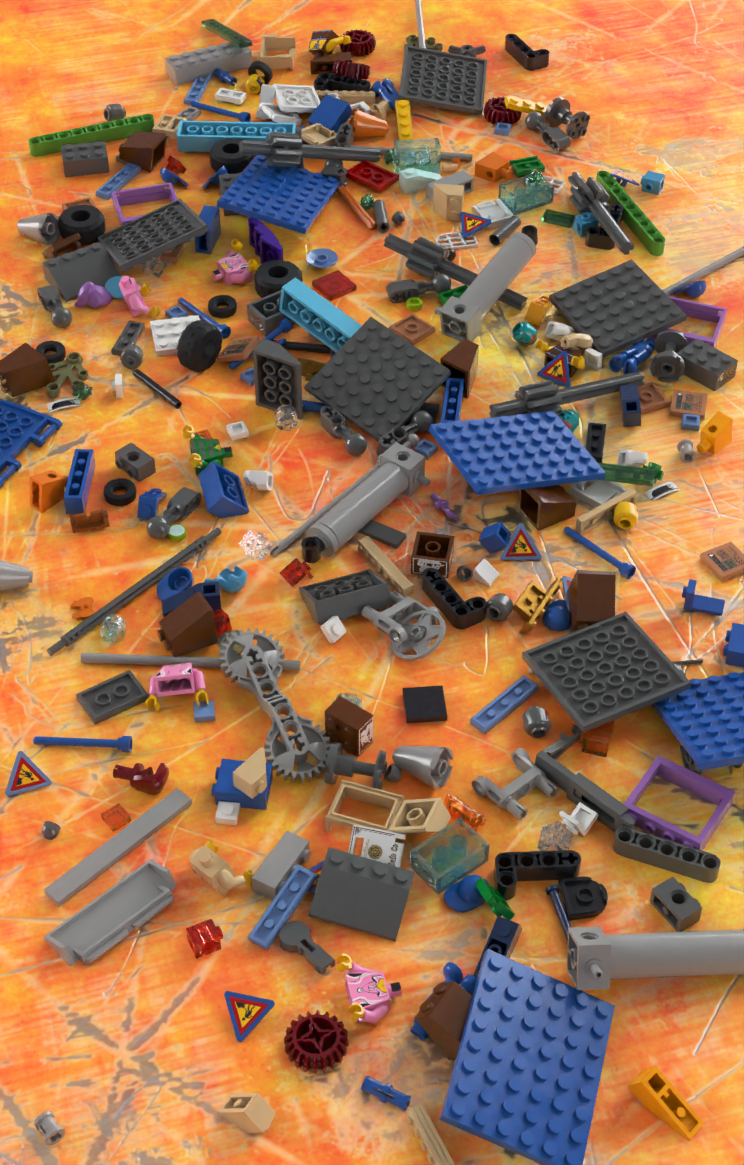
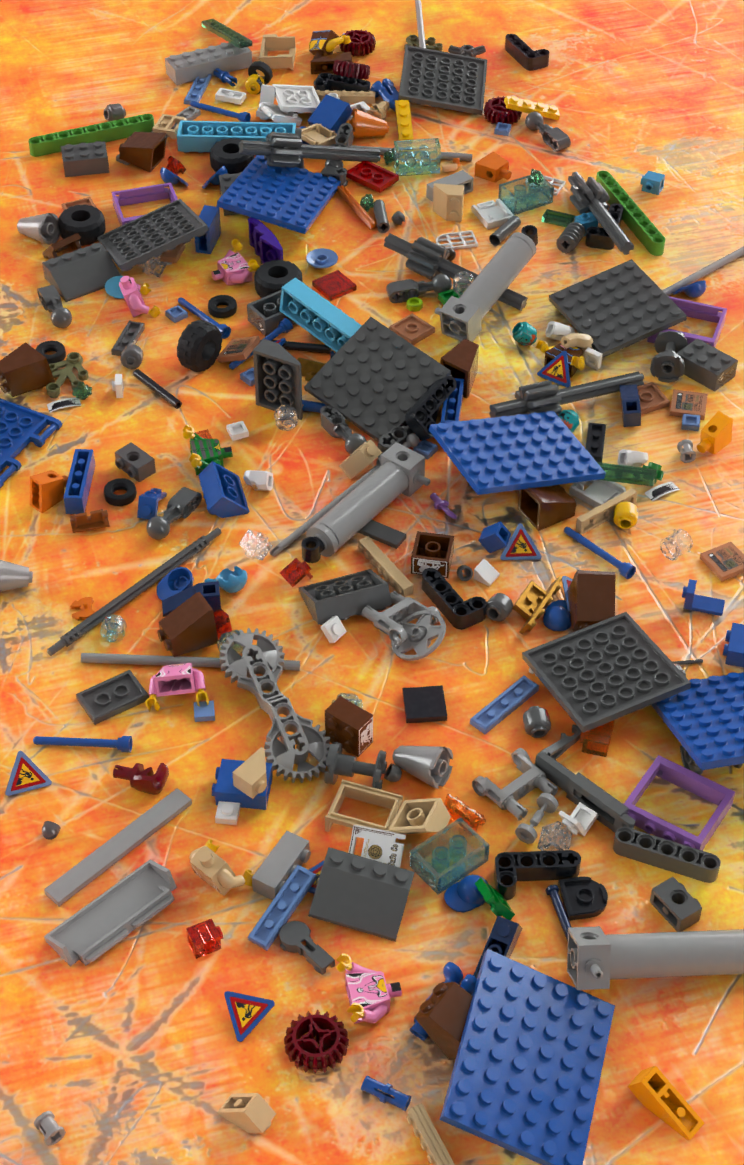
(93, 296): medium lavender hair -> none
(116, 817): clear orange tile -> none
(118, 181): medium blue tile -> none
(167, 333): white plate -> none
(177, 532): tile -> none
(360, 459): none -> tan slope
(415, 180): light aqua slope -> none
(419, 416): none -> black beam
(462, 281): none -> clear head
(472, 223): piece -> none
(524, 165): green plate -> none
(526, 832): none -> light grey wheel
(538, 310): light orange slope -> none
(560, 113): dark grey piece -> none
(570, 237): none -> dark grey piece
(621, 176): blue piece -> none
(632, 357): blue piece -> none
(676, 544): none -> clear piece

